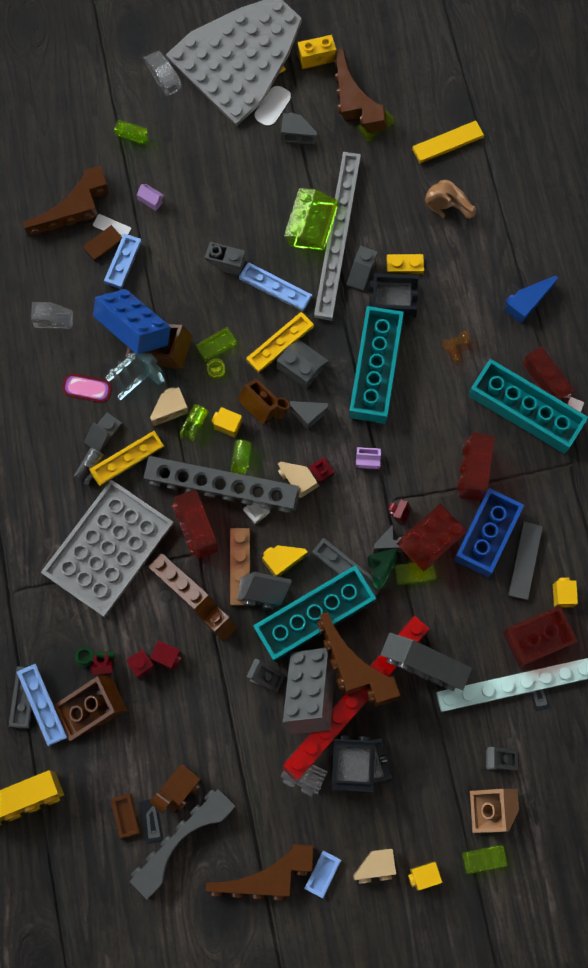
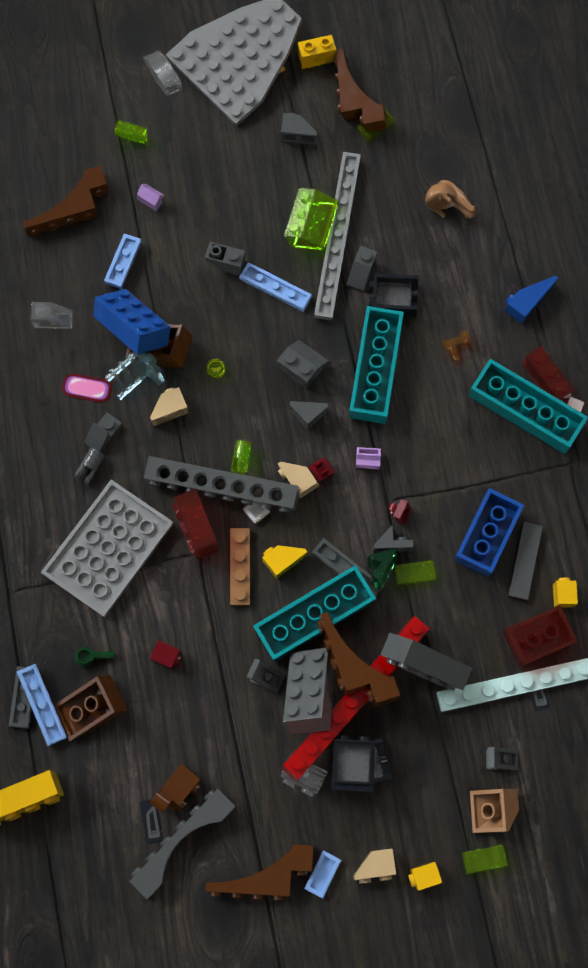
(102, 667): dark red tile -> none
(103, 243): reddish brown tile -> none
(104, 222): white sticker -> none
(125, 816): reddish brown tile -> none
(126, 458): yellow tile -> none
(140, 664): dark red brick -> none
(193, 597): reddish brown arch -> none
(194, 421): clear neon green hinge -> none
(216, 344): clear neon green tile -> none
(227, 422): yellow brick -> none
(262, 402): reddish brown hinge -> none
(263, 590): dark grey slope -> none
(272, 105): white sticker -> none
(279, 342): yellow plate -> none
(405, 264): yellow plate -> none
(431, 537): clear red brick -> none
(447, 142): yellow tile -> none
(475, 466): clear red brick -> none

